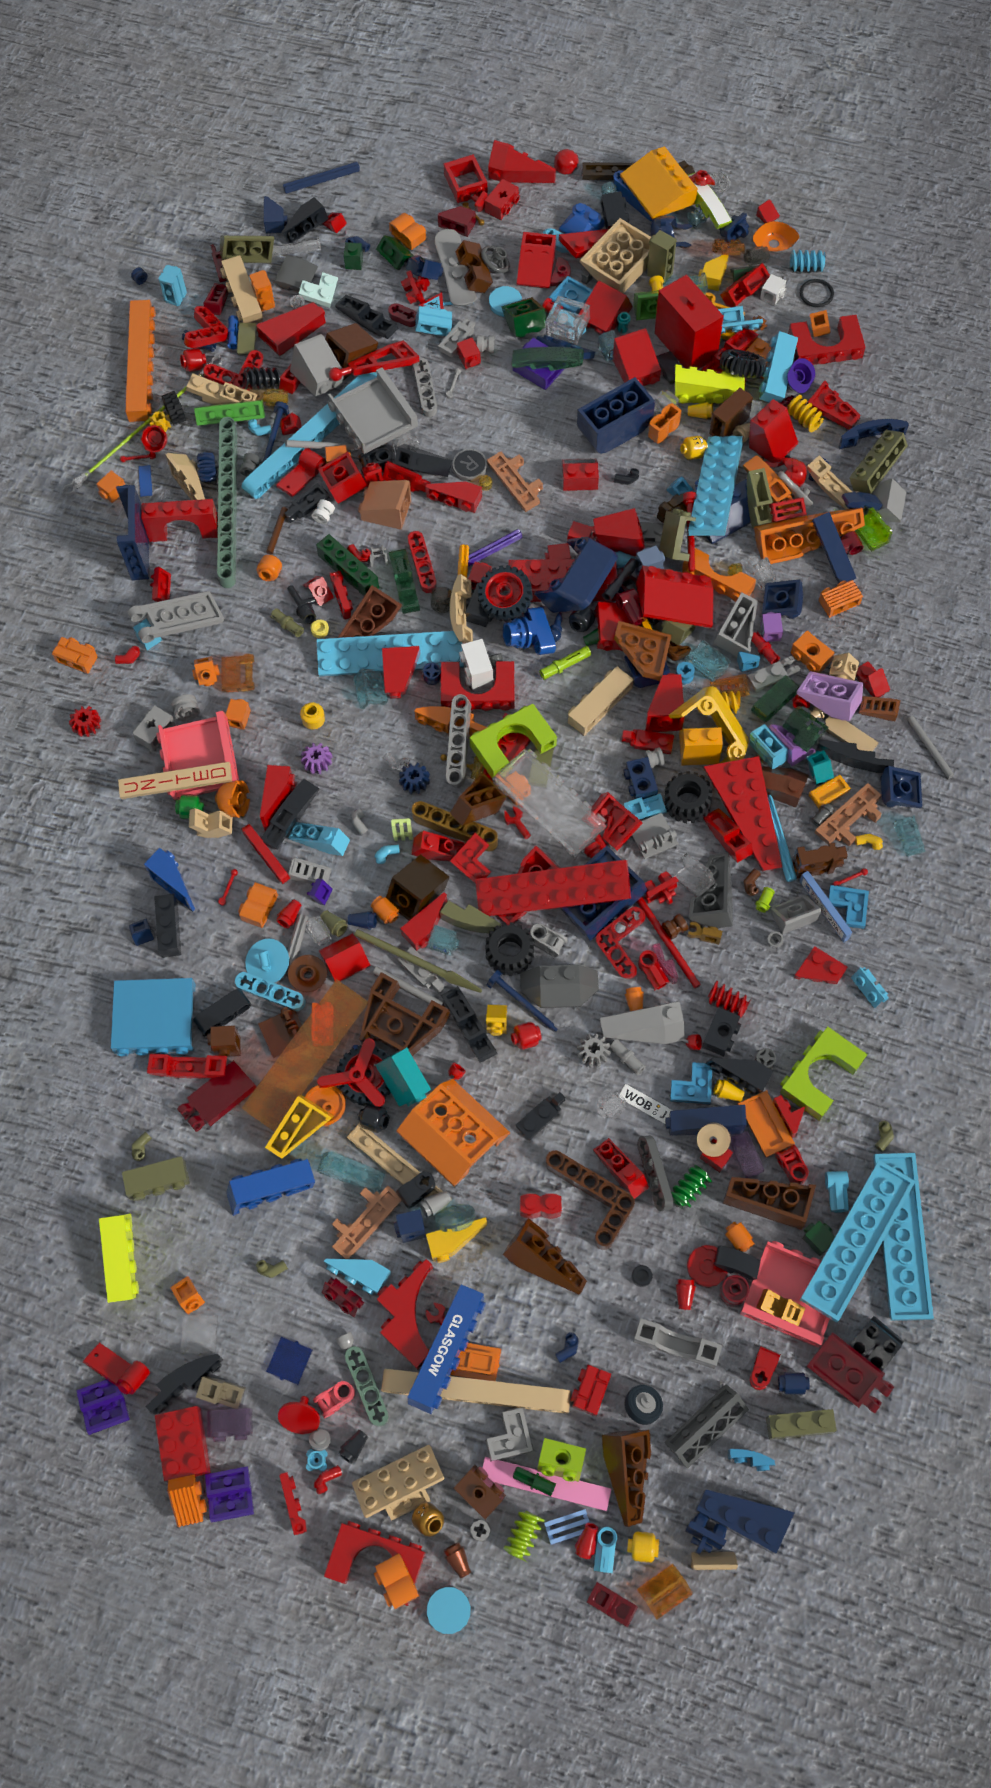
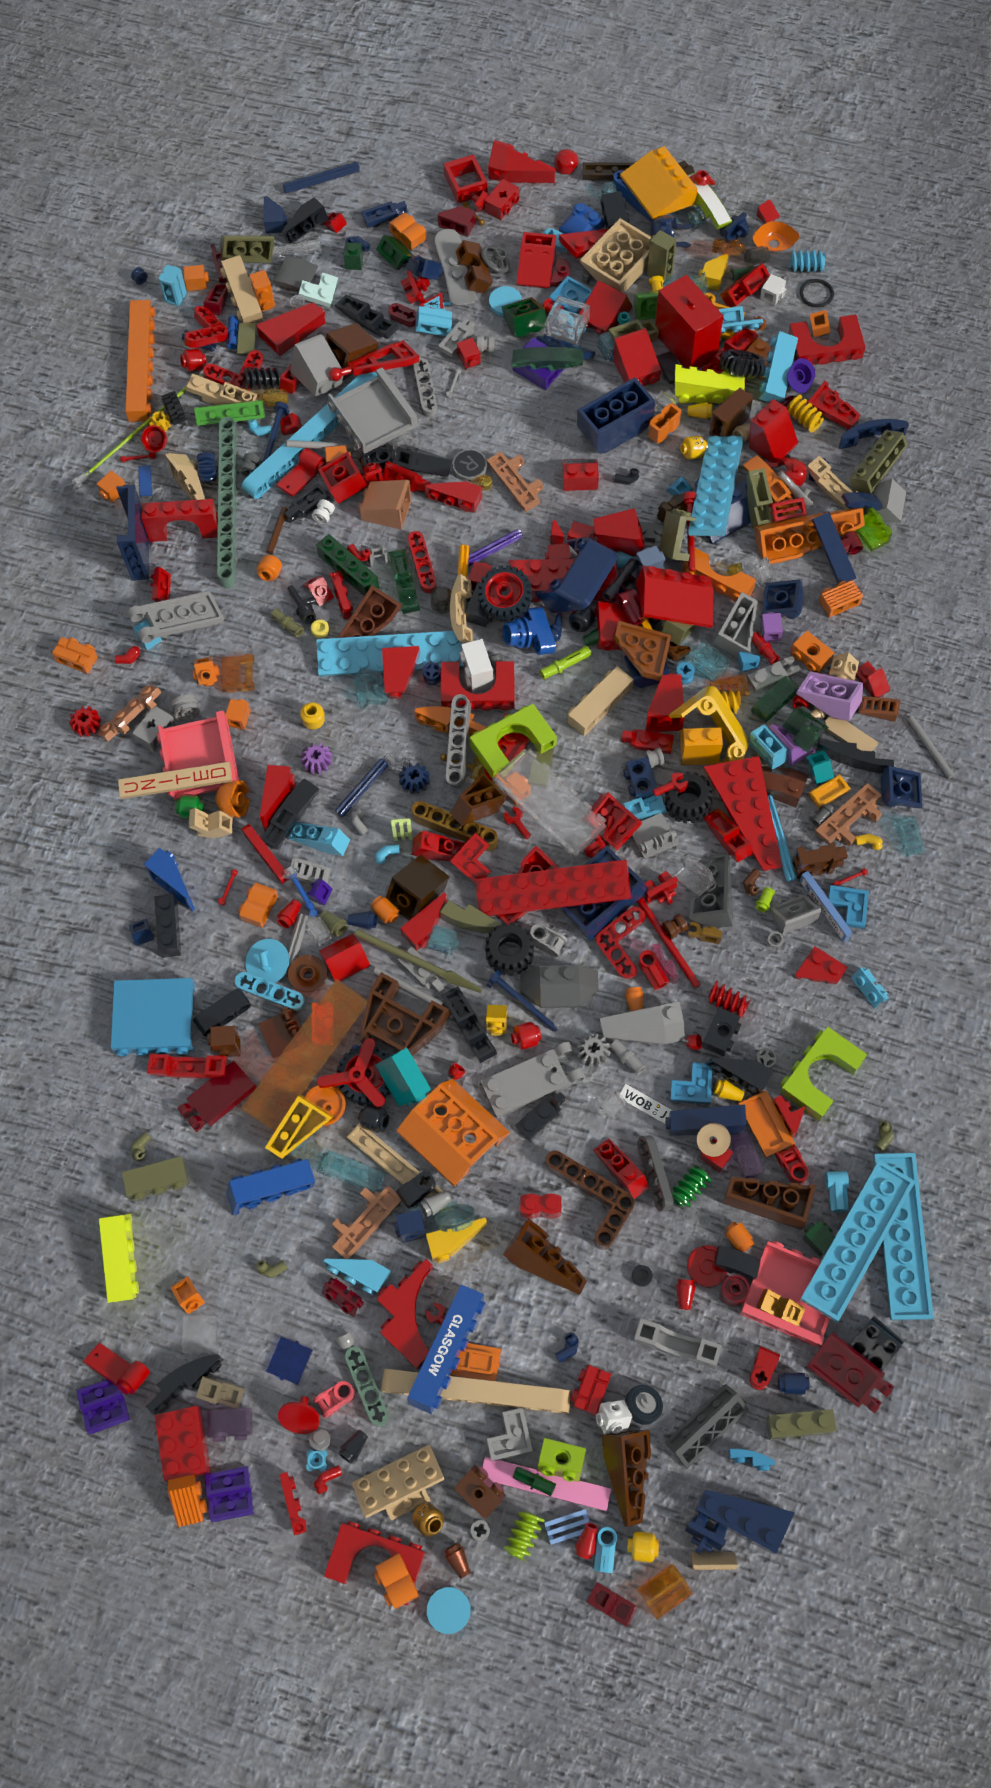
(133, 708): none -> nougat hinge
(195, 277): none -> orange brick
(291, 873): none -> blue piece
(361, 787): none -> dark blue axle
(383, 213): none -> dark blue hinge
(530, 1081): none -> light grey hinge
(557, 535): none -> red slope
(613, 1417): none -> white brick
(633, 326): none -> olive slope
(680, 787): none -> red bar

